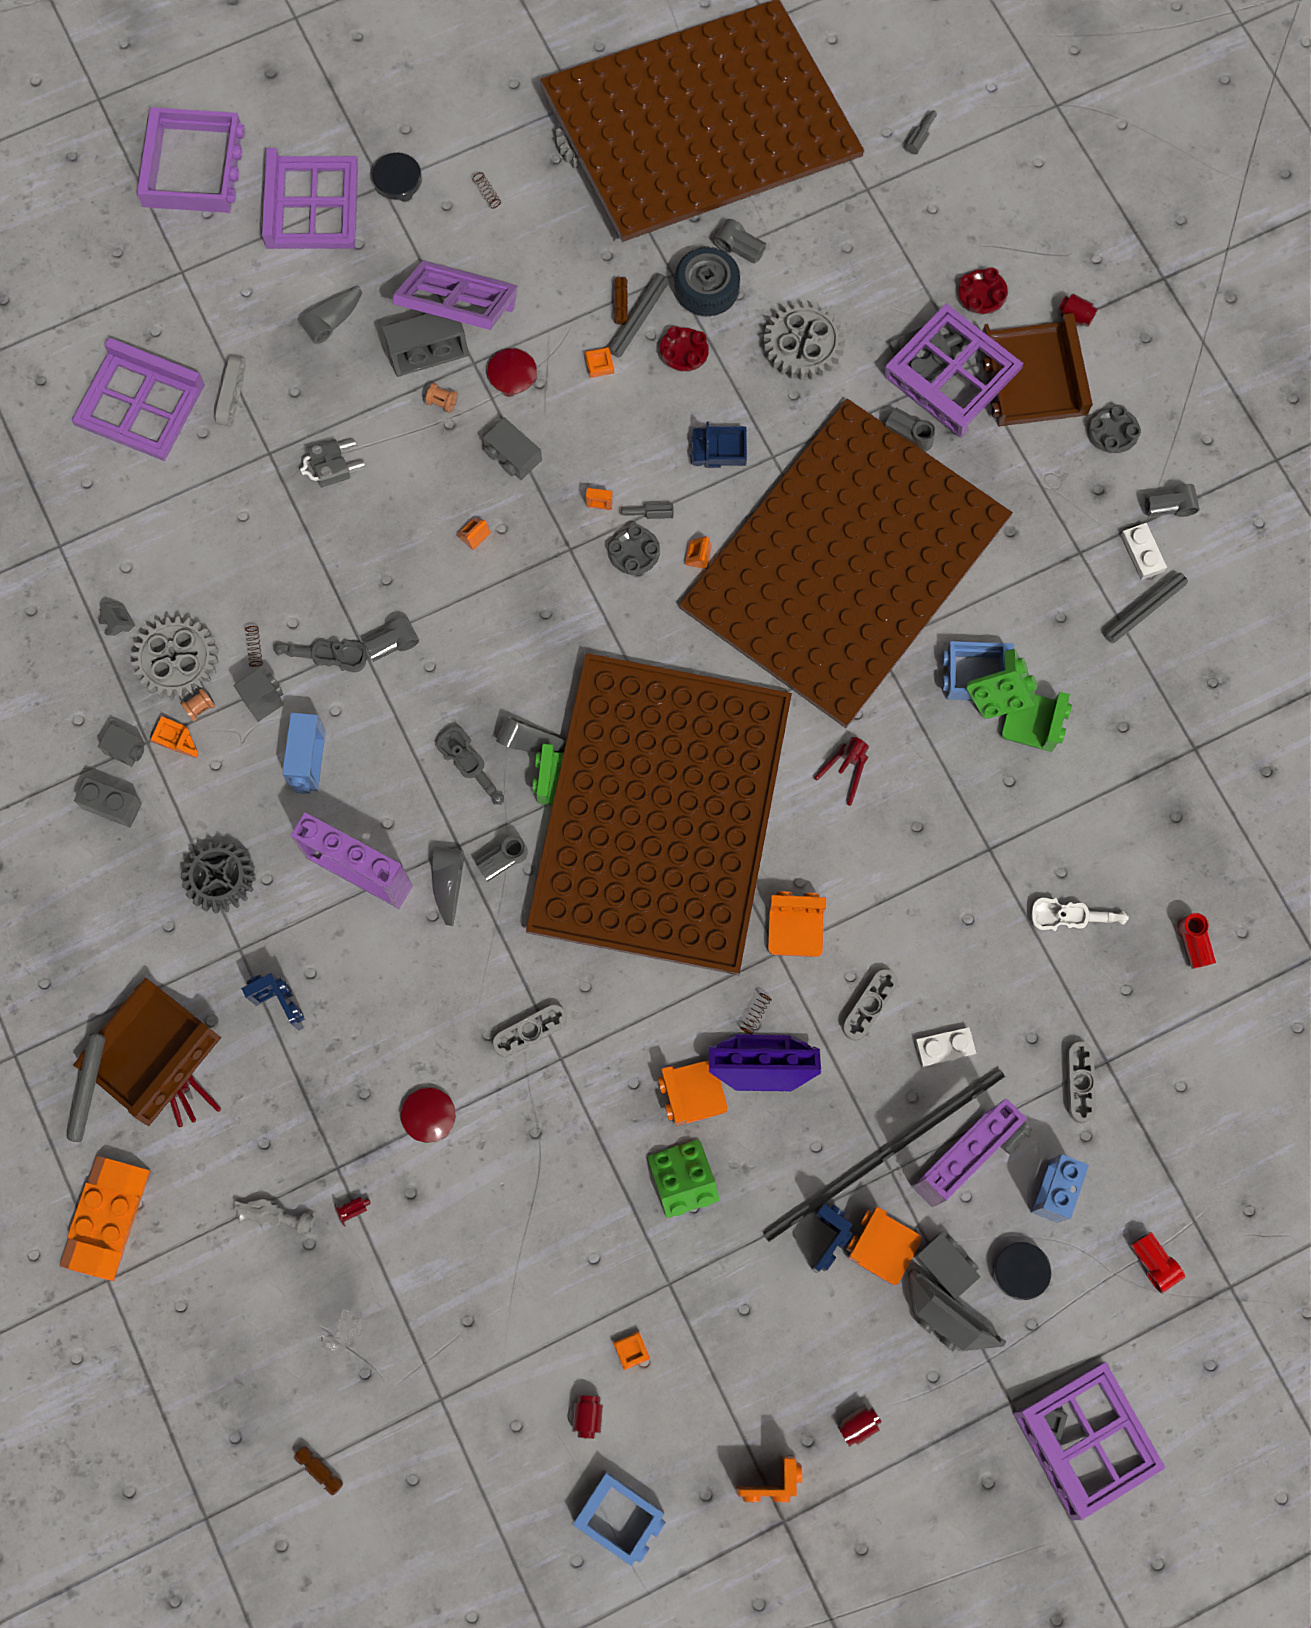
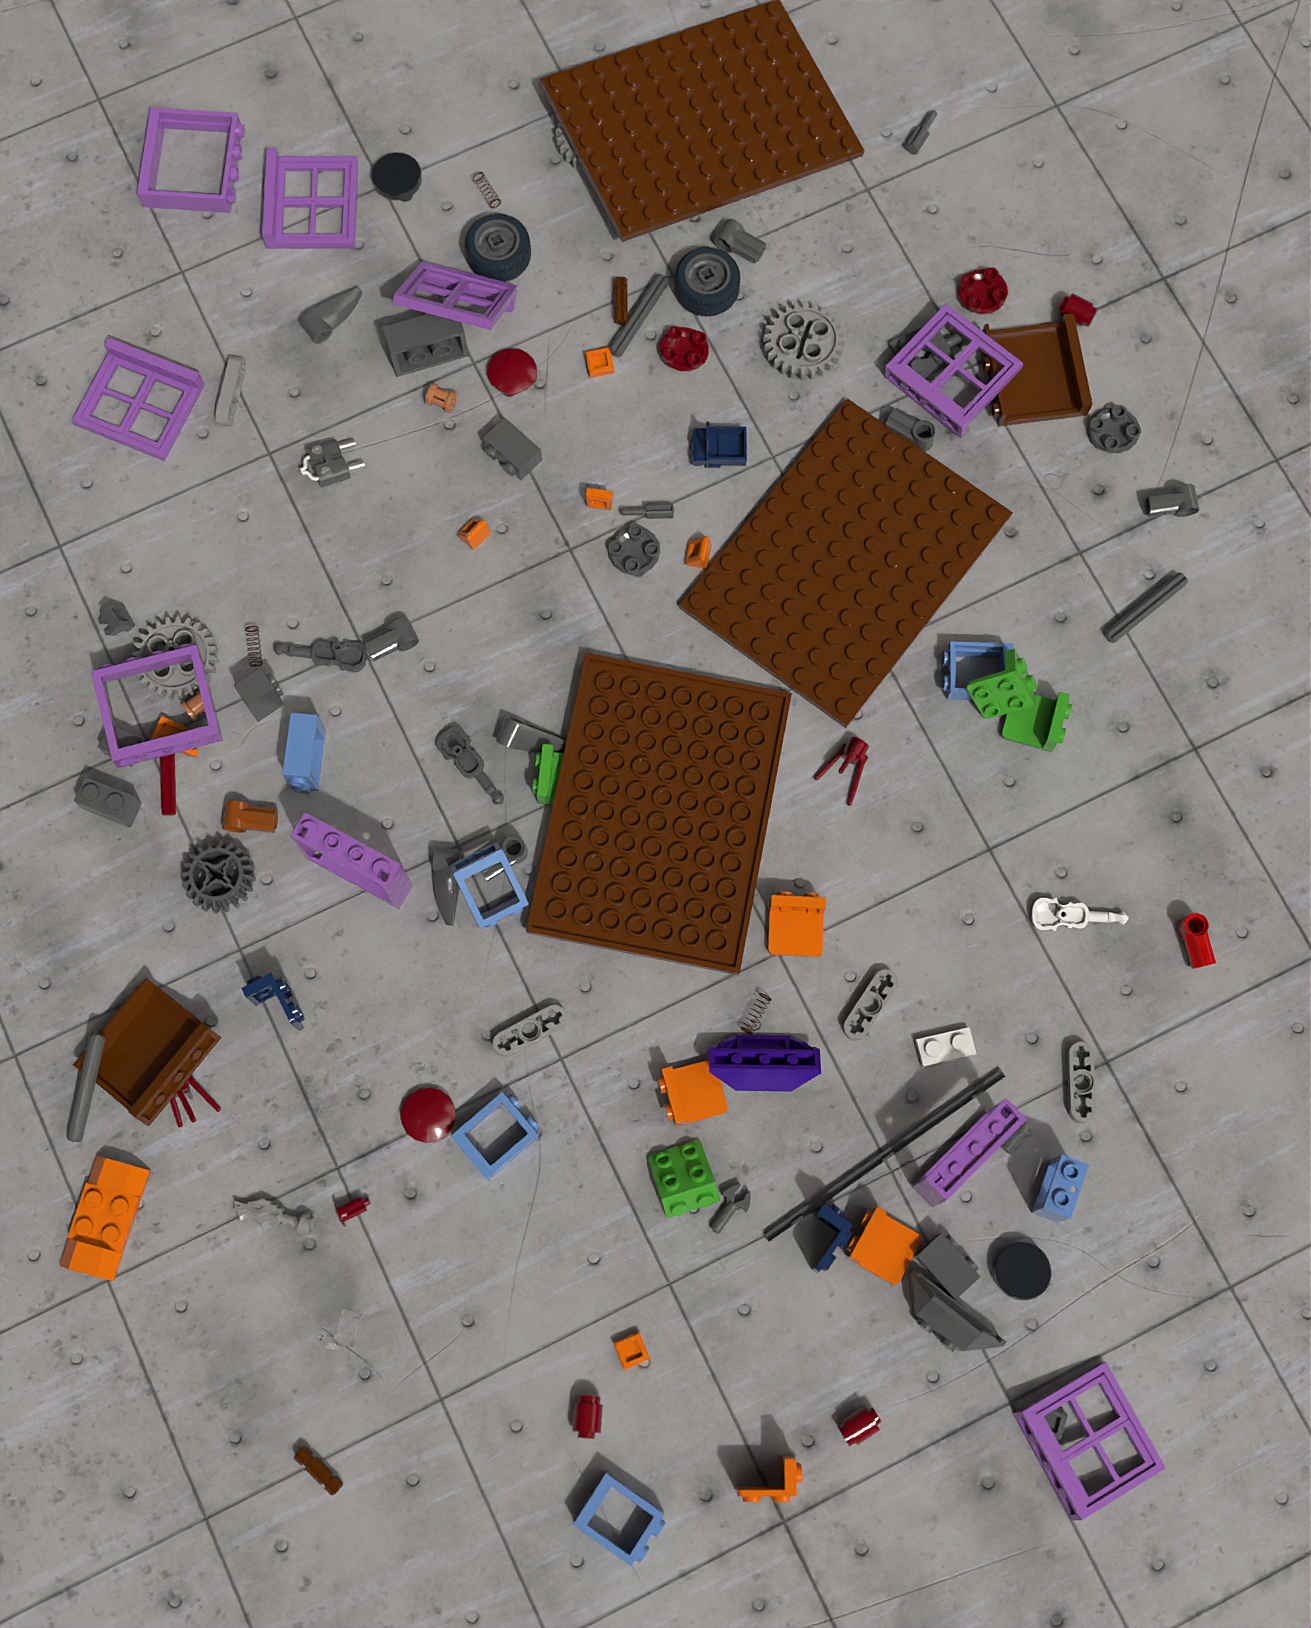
(166, 745): none -> medium lavender window
(168, 785): none -> dark red axle
(242, 817): none -> dark orange piece
(467, 1147): none -> medium blue window
(477, 862): none -> medium blue window
(498, 247): none -> wheel
(730, 1208): none -> dark grey bar
(1143, 551): white plate -> none
(1162, 1269): red piece -> none

